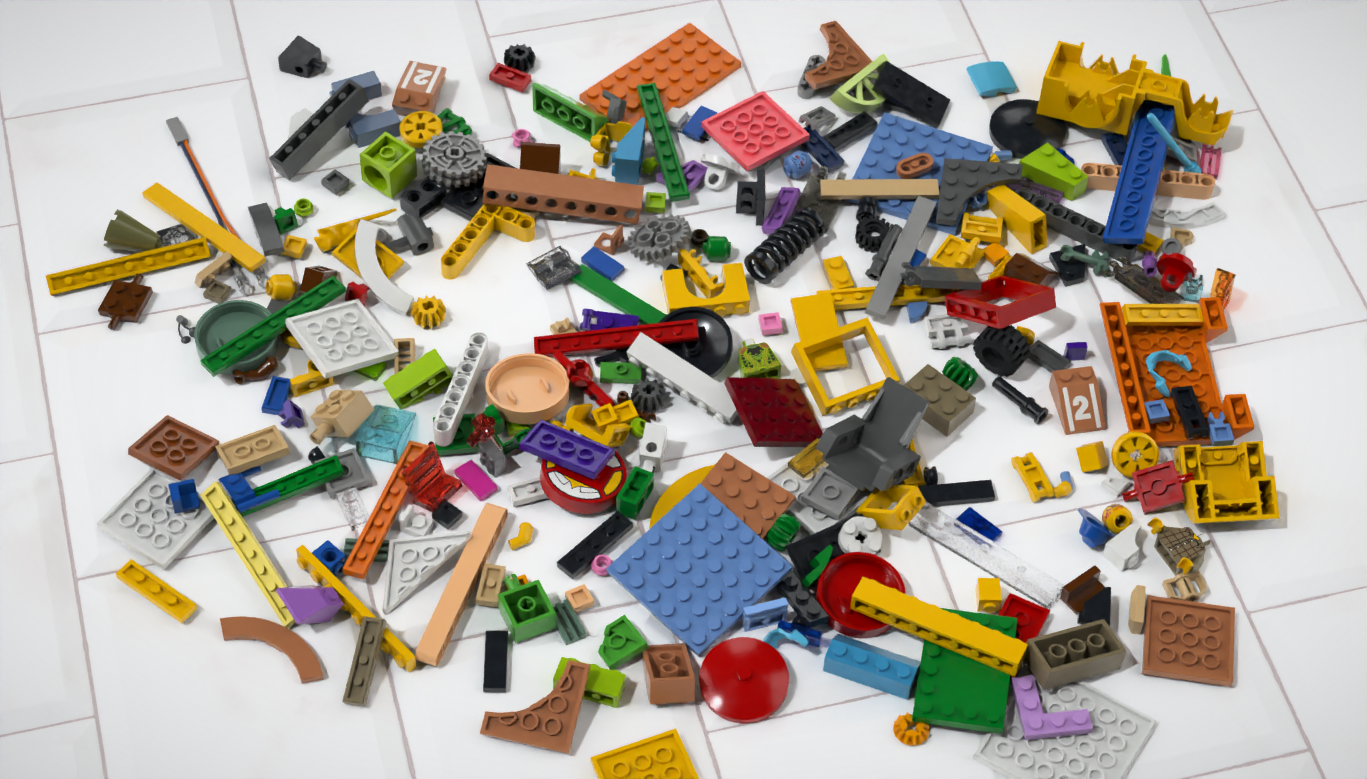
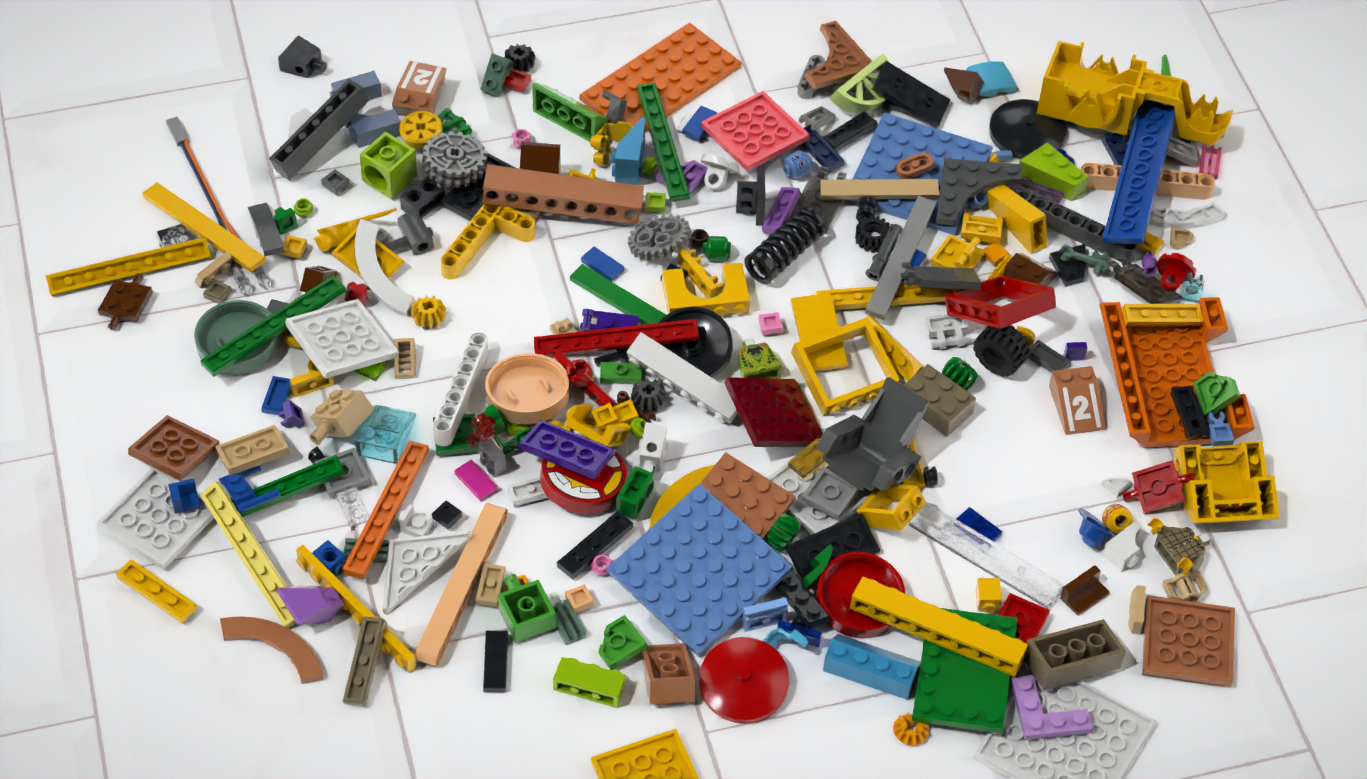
(130, 234): olive cone -> none
(184, 321): dark grey piece -> none
(260, 374): reddish brown arm -> none
(281, 287): yellow head -> none
(419, 379): lime wedge -> none
(430, 488): clear red plate -> none
(495, 74): none -> sand green plate
(523, 537): yellow arm -> none
(548, 722): nougat plate -> none
(553, 267): clear slope -> none
(616, 241): nougat bracket -> none
(676, 116): white tile -> none
(837, 273): yellow plate -> none
(863, 526): white plate -> none
(898, 355): none -> yellow plate
(916, 310): medium blue tile -> none
(958, 493): black tile -> none
(964, 83): none -> reddish brown slope
(1026, 404): black pin -> none
(1032, 476): yellow plate -> none
(1065, 486): yellow arm -> none
(1092, 456): yellow panel -> none
(1096, 608): black slope -> none
(1126, 445): yellow wheel -> none
(1156, 411): medium blue plate -> none
(1165, 355): medium azure helmet -> none
(1171, 246): light grey tile -> none
(1189, 166): medium azure piece -> none
(1215, 392): none -> bright green plate
(1223, 286): clear orange bracket -> none

